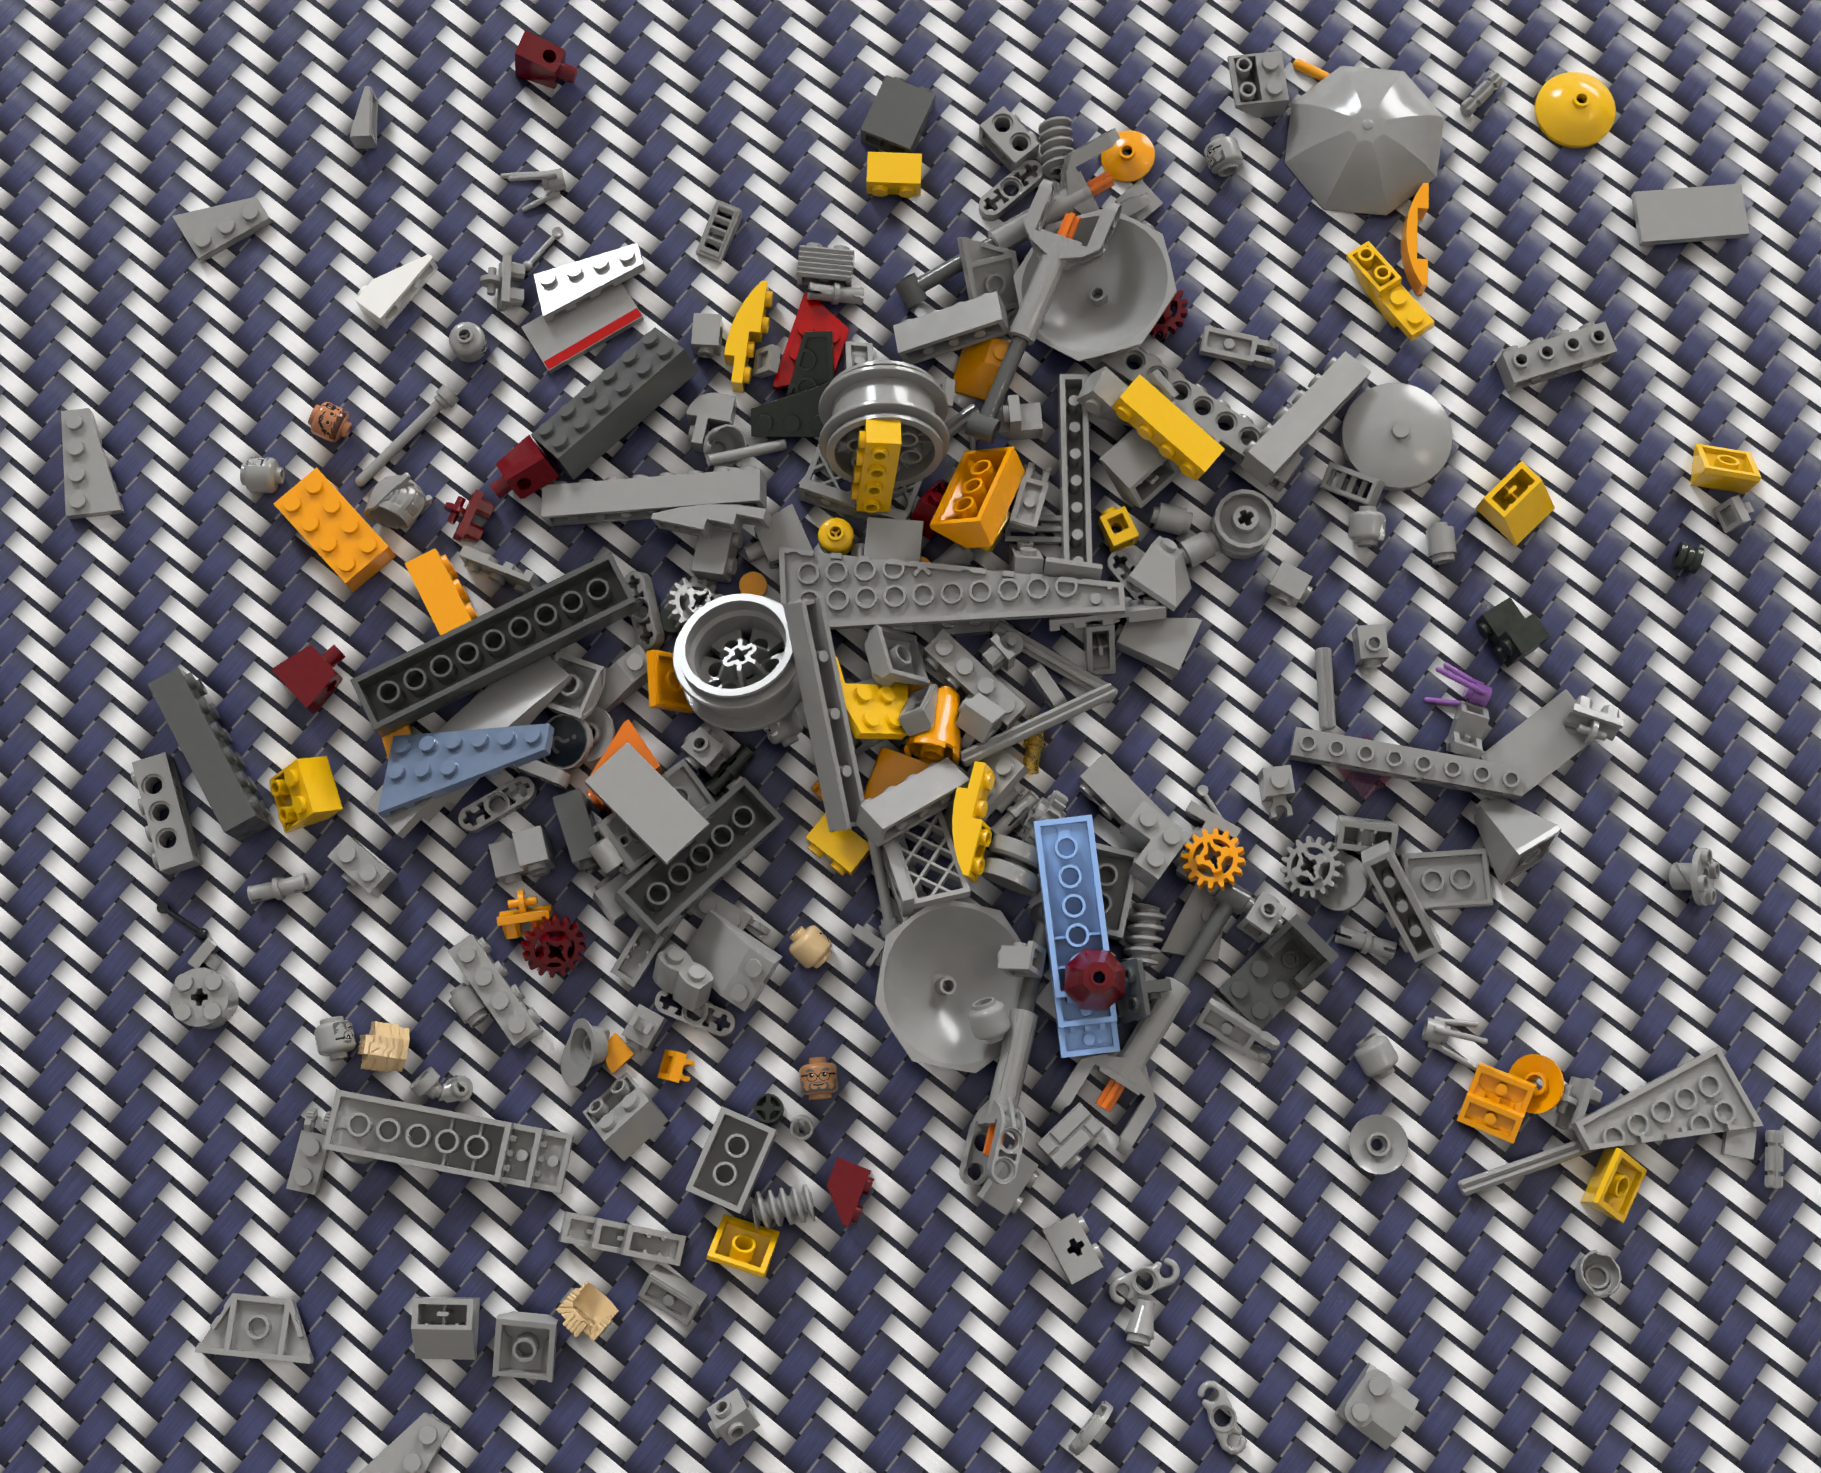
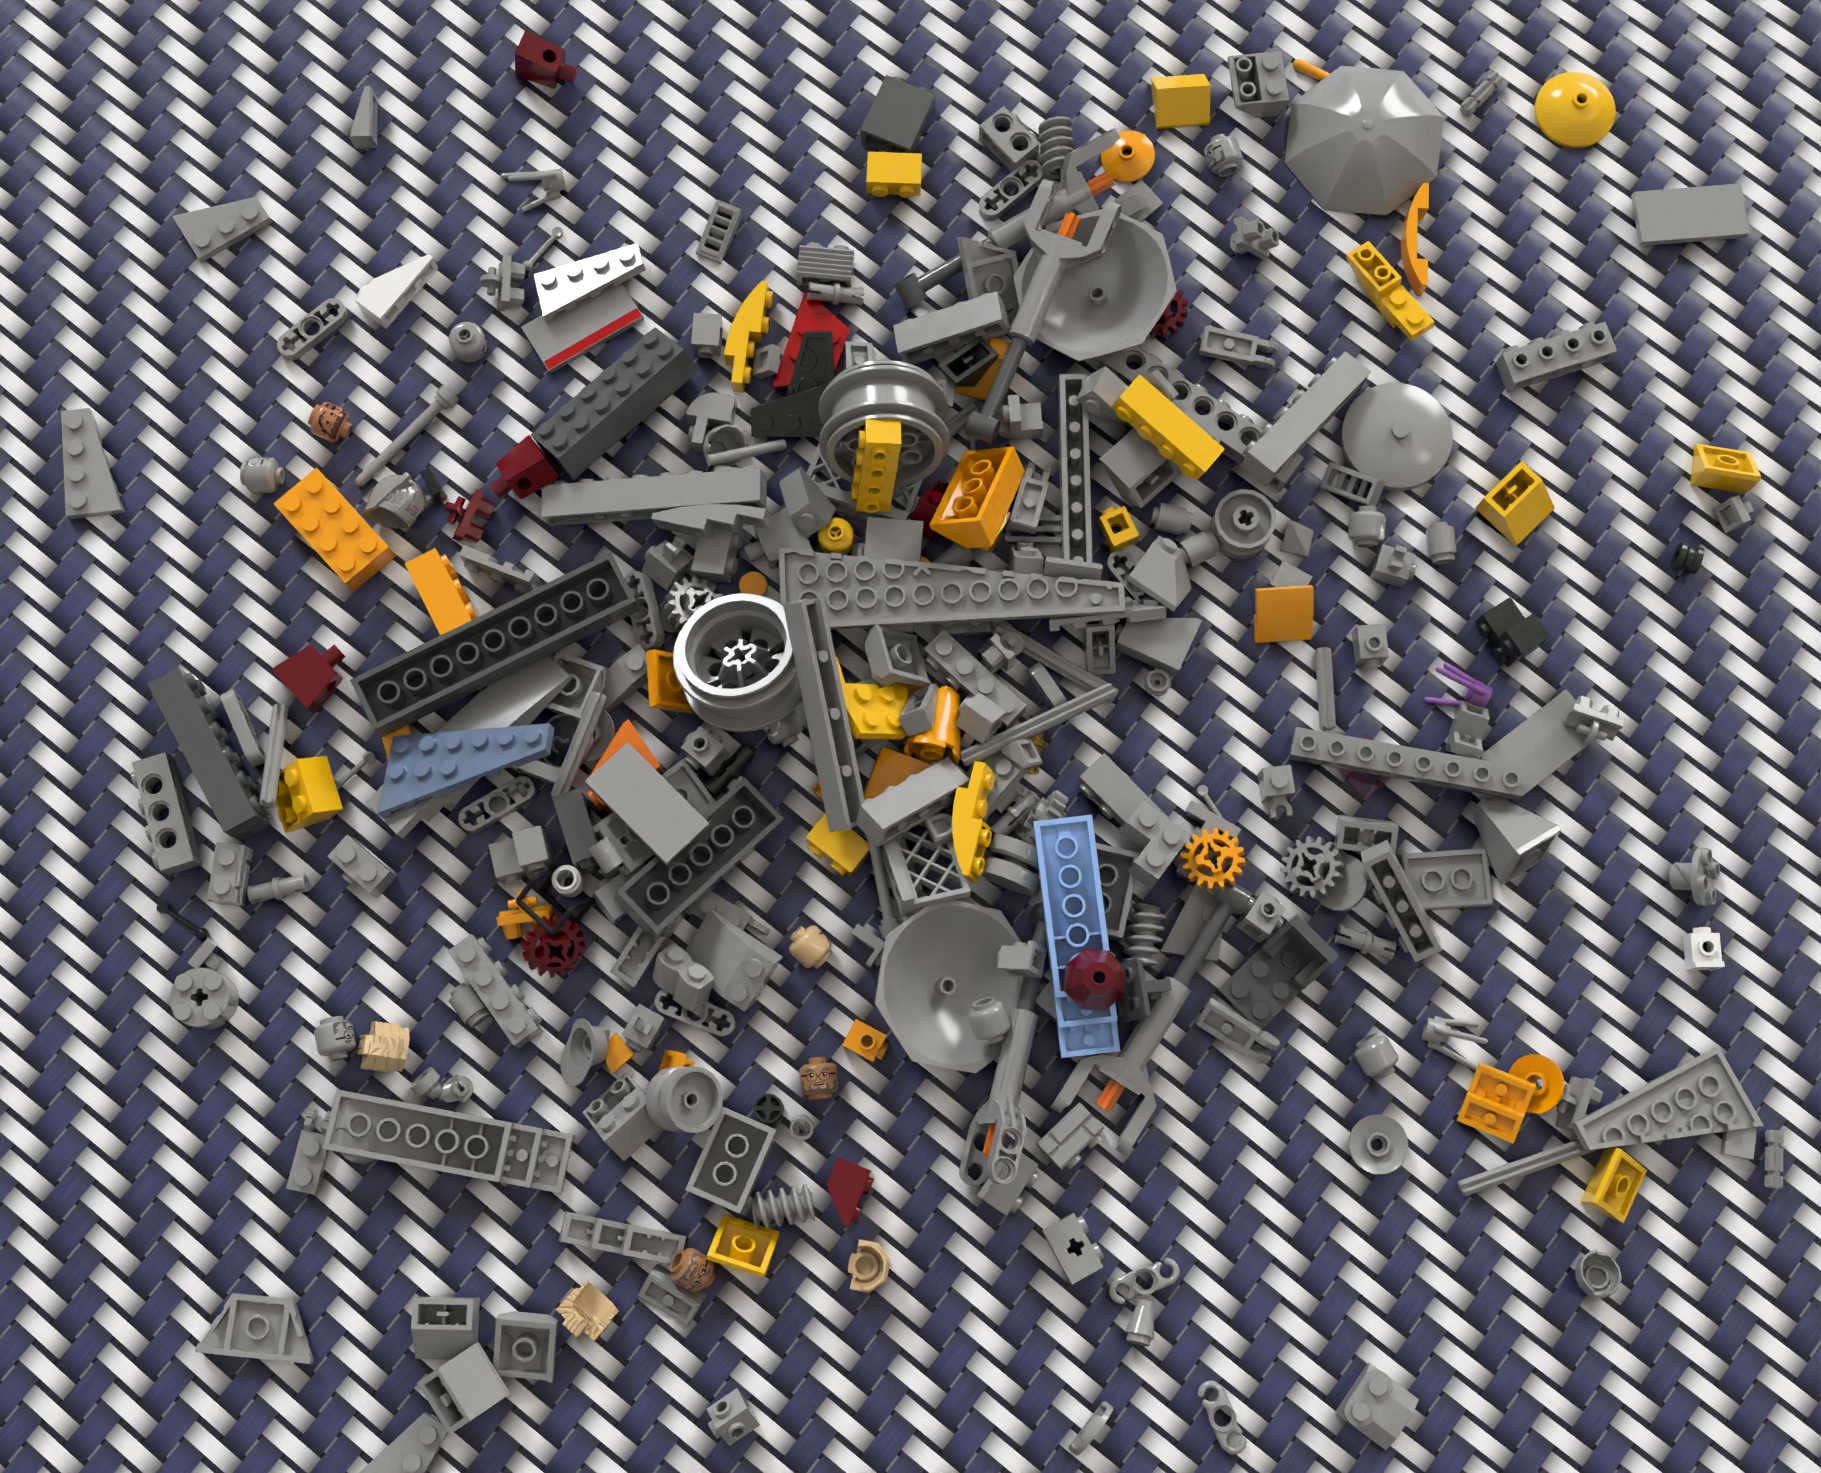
(230, 874): none -> light grey brick
(243, 728): none -> light grey beam
(273, 755): none -> light grey axle
(313, 317): none -> light grey beam
(368, 758): none -> light grey hinge
(433, 485): none -> black tile
(463, 1388): none -> light grey slope
(564, 873): none -> white brick
(579, 744): none -> light grey axle
(586, 904): none -> black piece
(666, 562): none -> light grey brick
(684, 1099): none -> light grey wheel
(691, 1270): none -> medium nougat head
(806, 502): none -> light grey slope
(866, 1041): none -> light orange brick
(868, 1266): none -> tan hair
(939, 828): none -> light grey tile
(969, 363): none -> pearl dark grey slope
(1023, 753): none -> light grey slope
(1162, 677): none -> light grey plate
(1181, 101): none -> yellow slope
(1253, 238): none -> light grey hips
(1283, 613): none -> light orange slope
(1297, 539): none -> light grey slope
(1393, 565): none -> light grey brick
(1694, 954): none -> white brick

